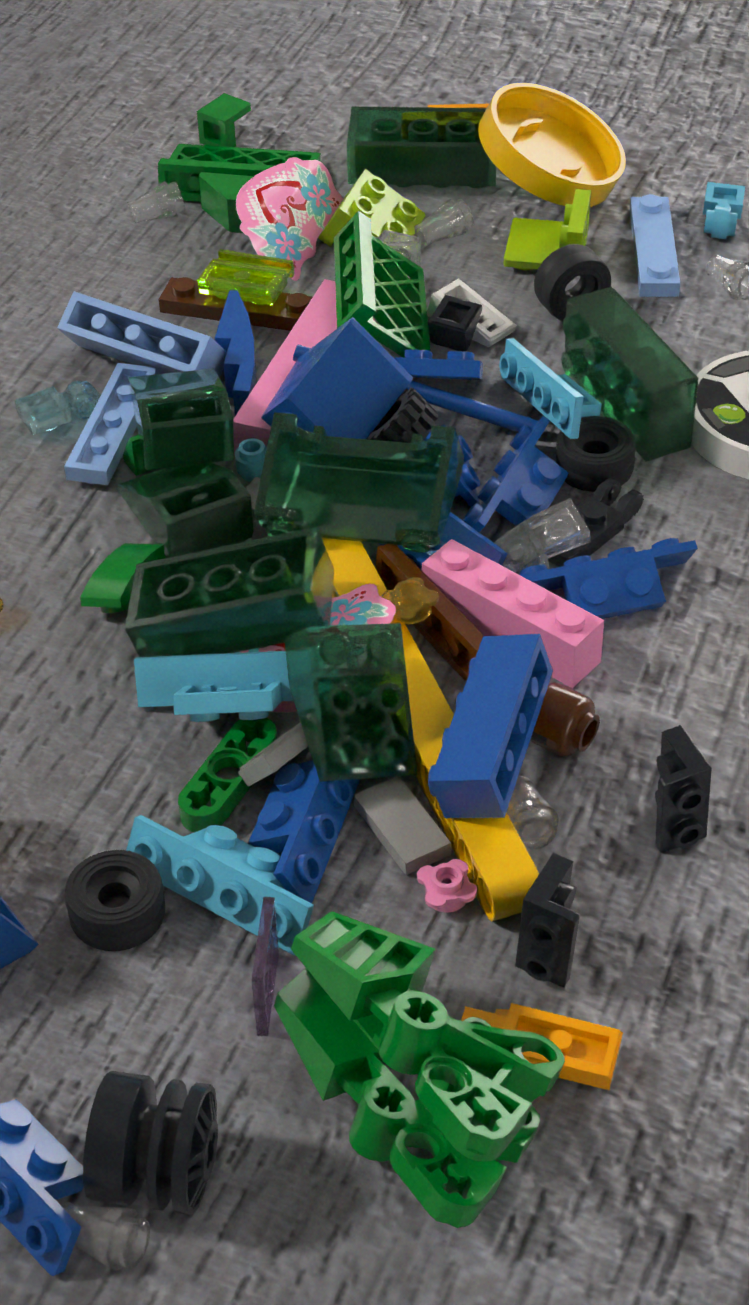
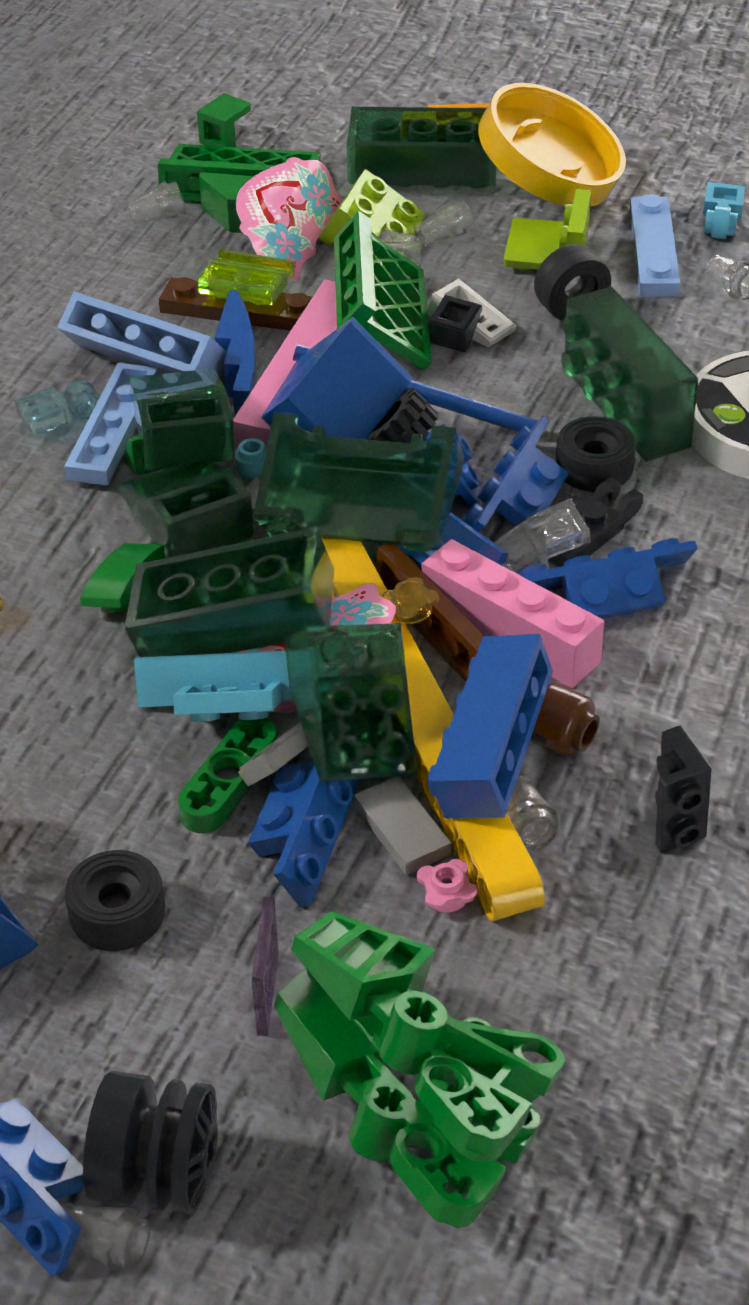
(221, 875): medium azure bracket -> none
(457, 365): blue plate -> none
(548, 924): black bracket -> none
(551, 394): medium azure bracket -> none
(587, 1047): light orange hinge -> none

